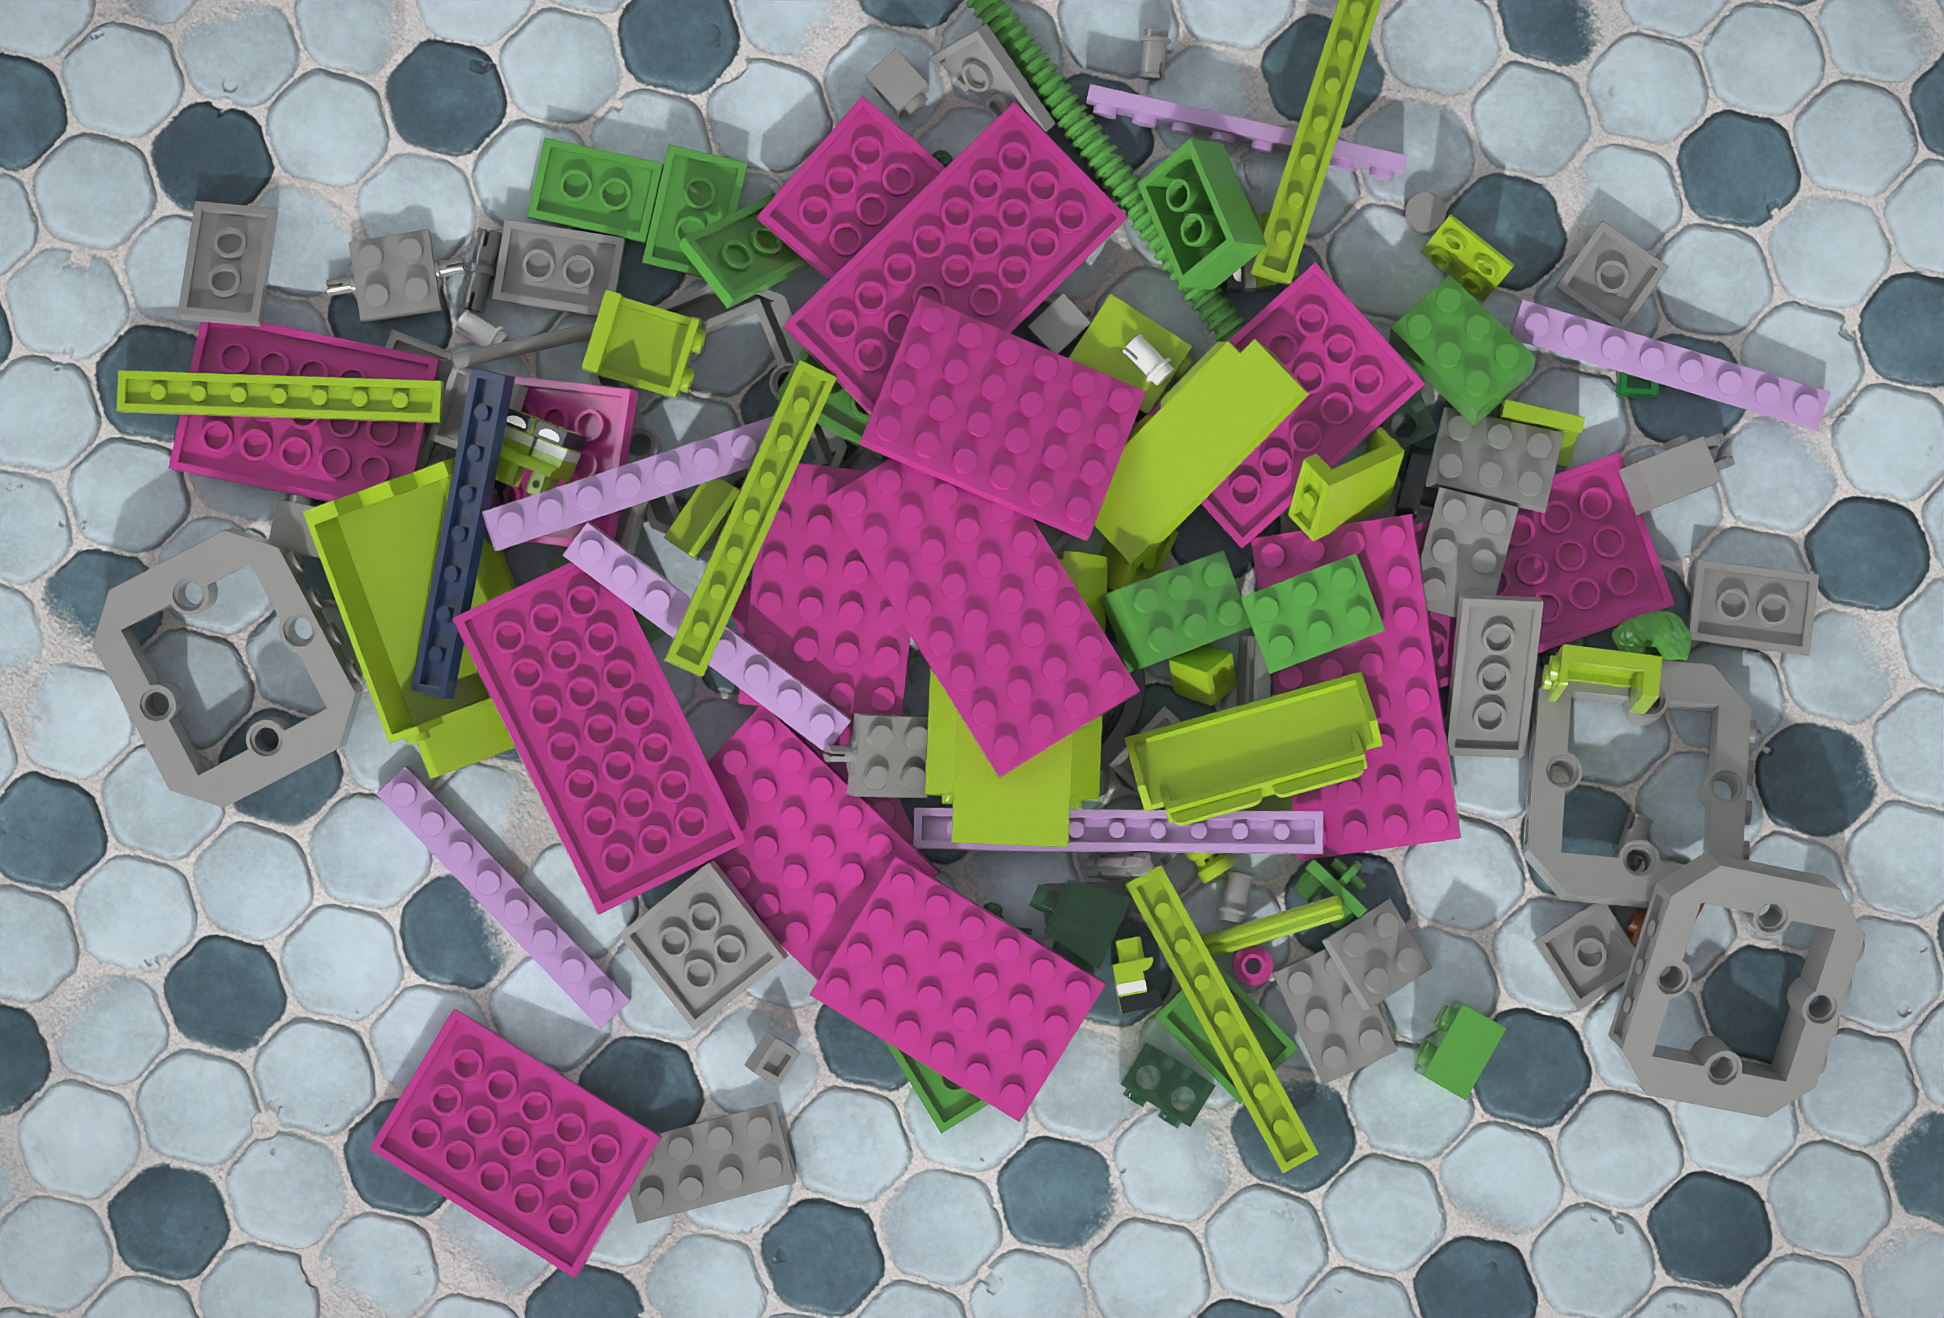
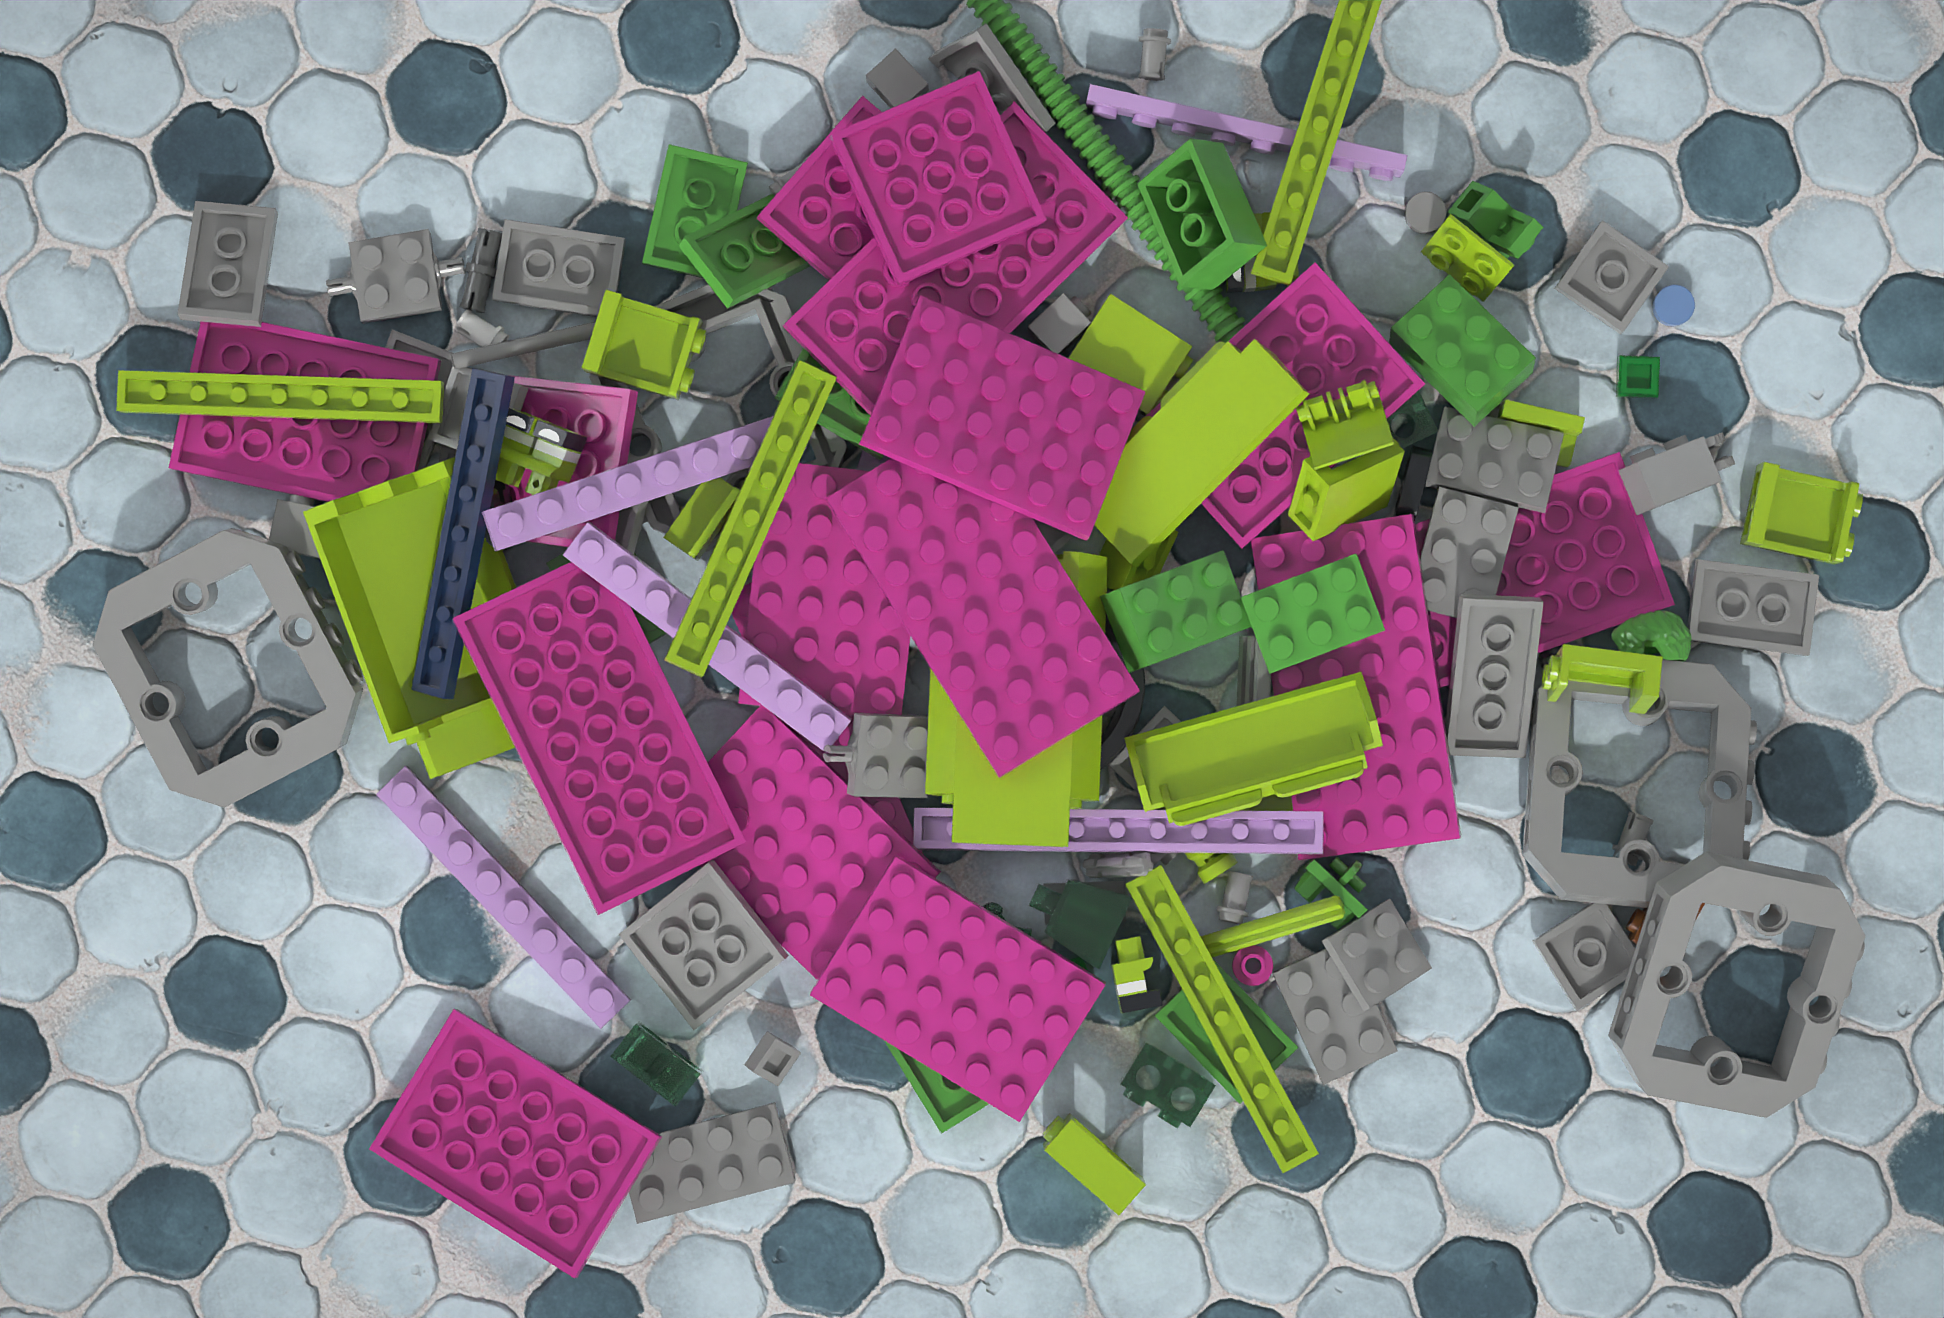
(595, 190): bright green plate -> none
(657, 1063): none -> clear green brick
(938, 178): none -> dark pink plate
(1092, 1163): none -> lime window
(1148, 360): white pin -> none
(1203, 674): lime panel -> none
(1345, 425): none -> lime hinge
(1458, 1048): bright green brick -> none
(1495, 220): none -> bright green brick
(1669, 364): lavender plate -> none
(1673, 305): none -> medium blue tile
(1801, 514): none -> lime panel

